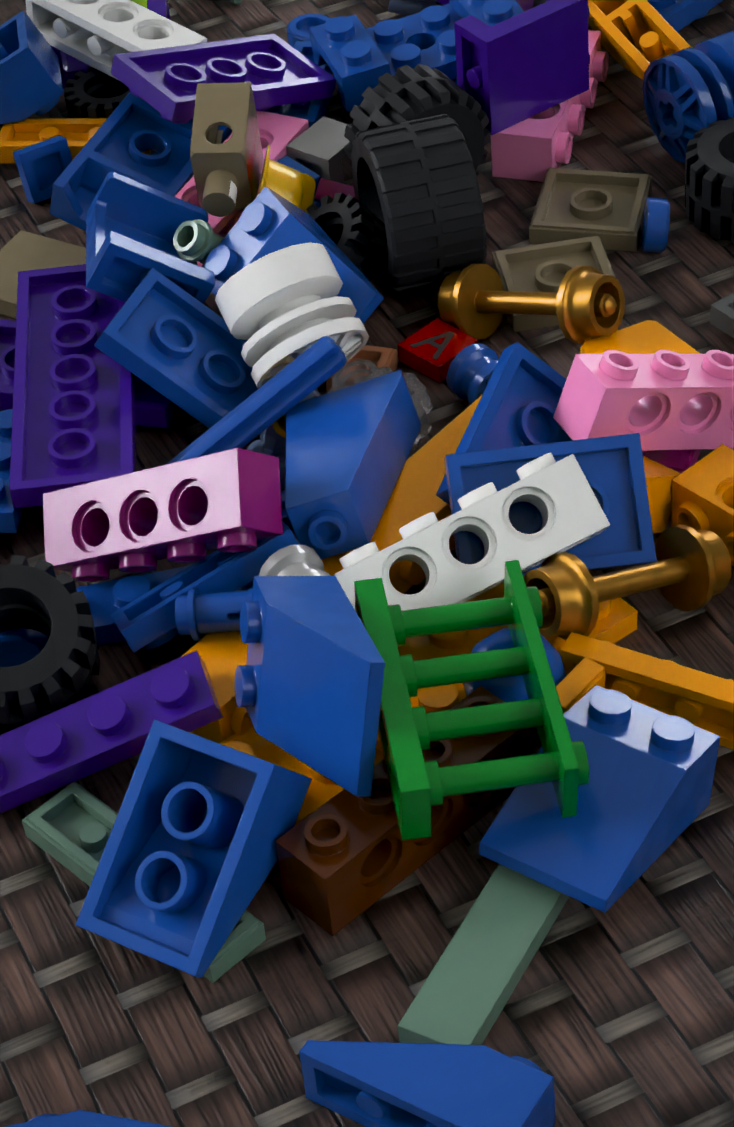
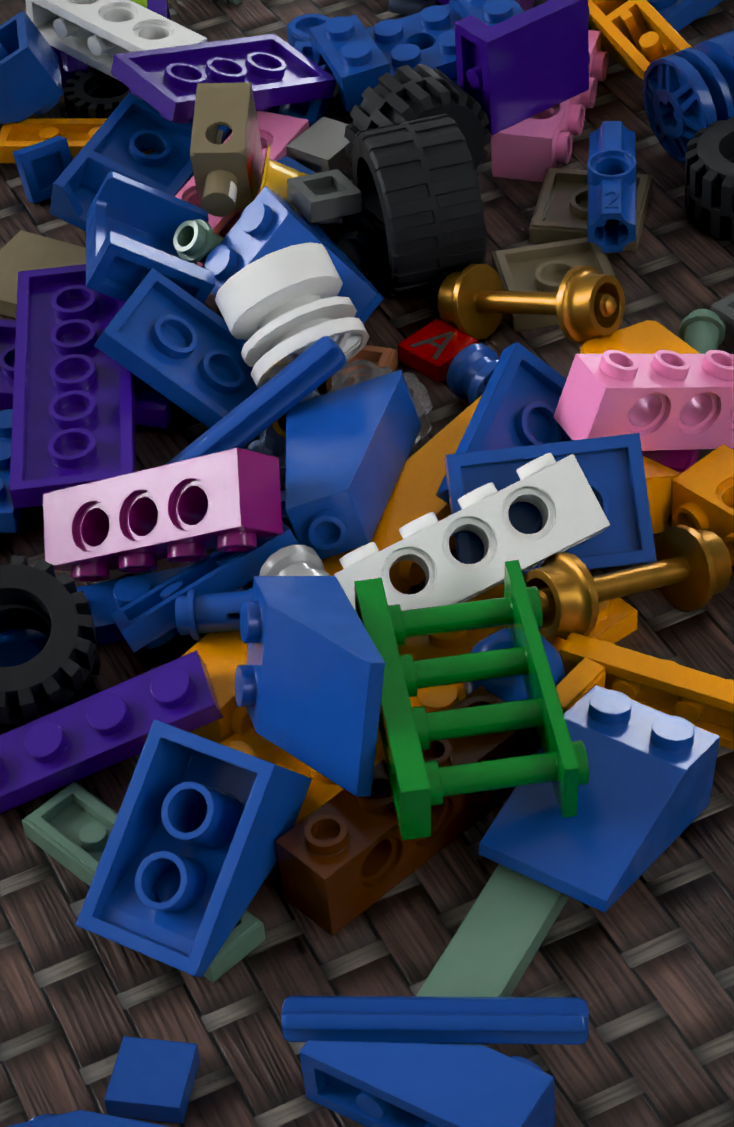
(152, 1079): none -> blue tile
(324, 196): none -> dark grey plate
(436, 1019): none -> blue axle
(612, 187): none -> blue piece
(655, 225): blue tile -> none
(702, 330): none -> sand green pin

